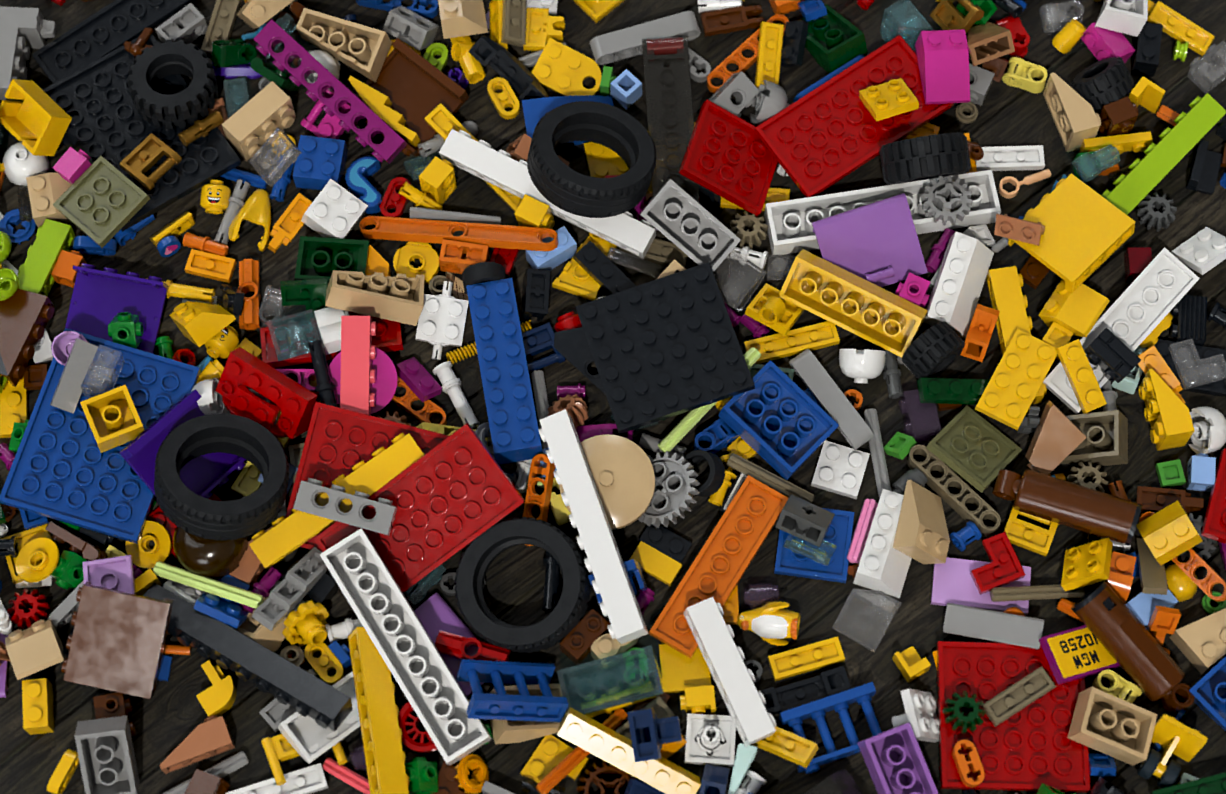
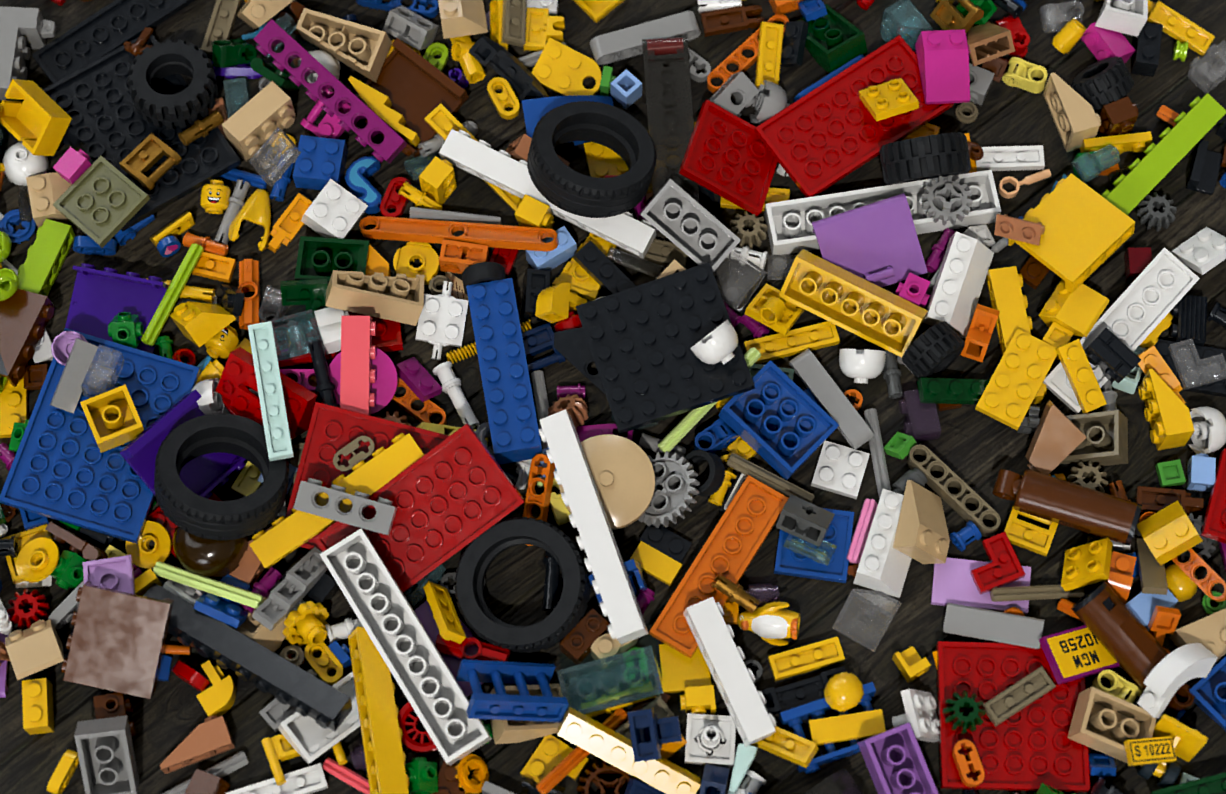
(63, 270): orange brick -> none
(172, 294): none -> lime axle
(184, 25): light grey brick -> none
(190, 676): none -> red beam
(270, 391): none -> light aqua plate
(350, 448): none -> dark tan beam
(444, 612): none -> yellow plate
(556, 302): none -> yellow brick
(717, 345): none -> white cylinder
(735, 593): none -> pearl gold pin
(843, 691): none -> yellow hair
(846, 727): none -> yellow tile
(973, 448): olive plate -> none
(1147, 95): yellow panel -> none
(1150, 751): none -> yellow tile
(1172, 672): none -> white arch

